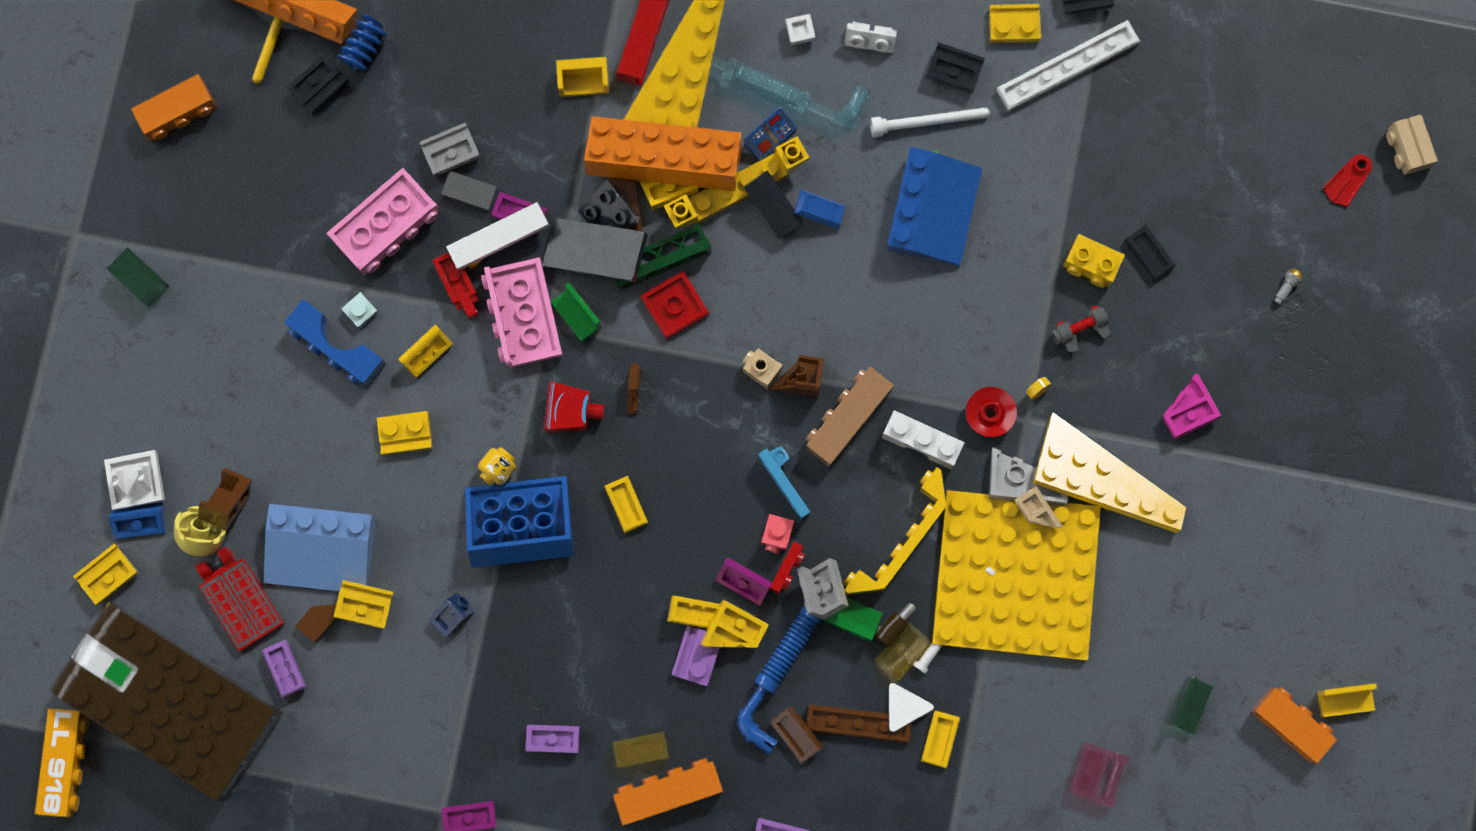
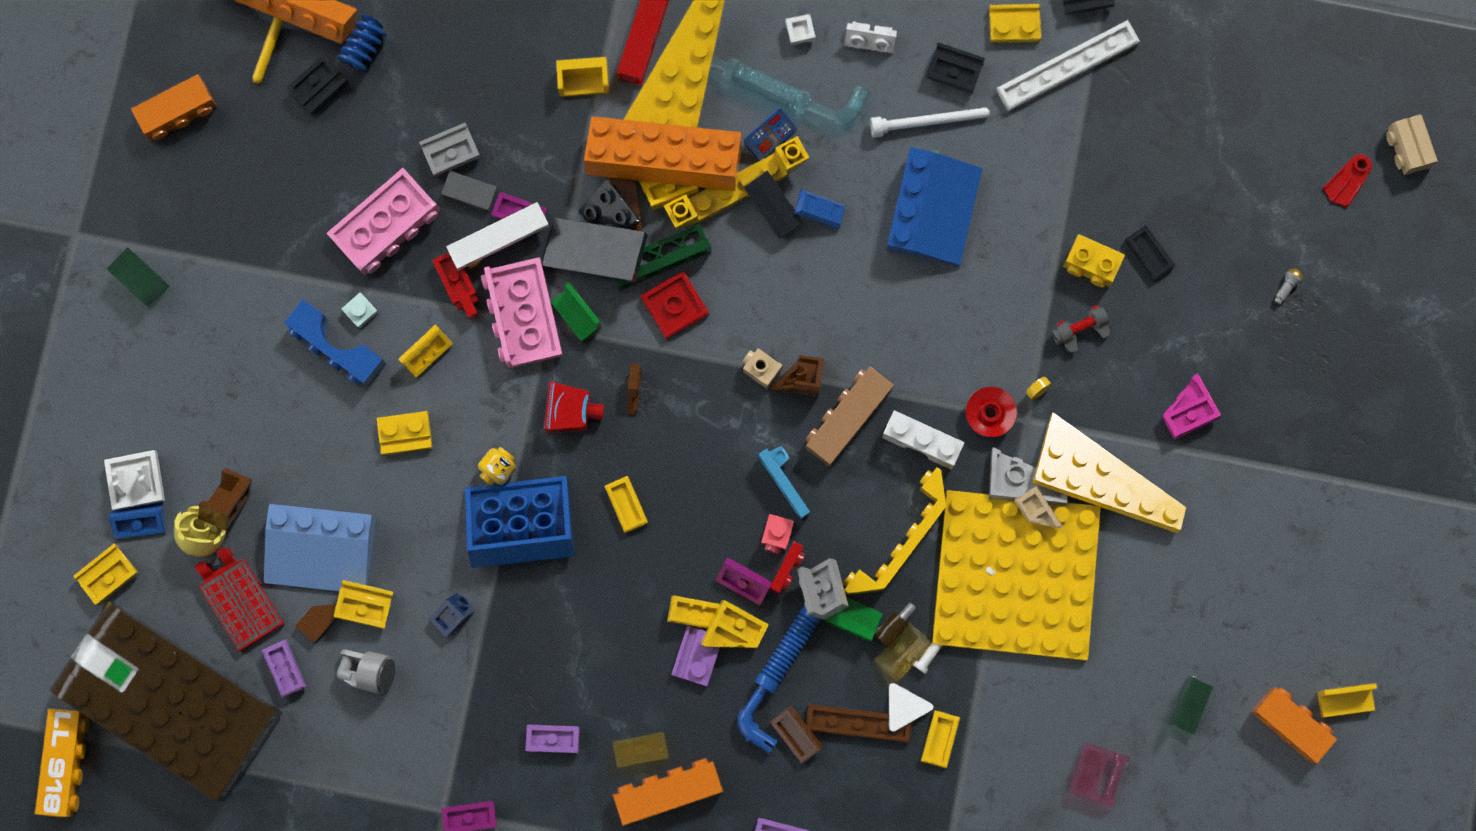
(373, 673): none -> light grey piece

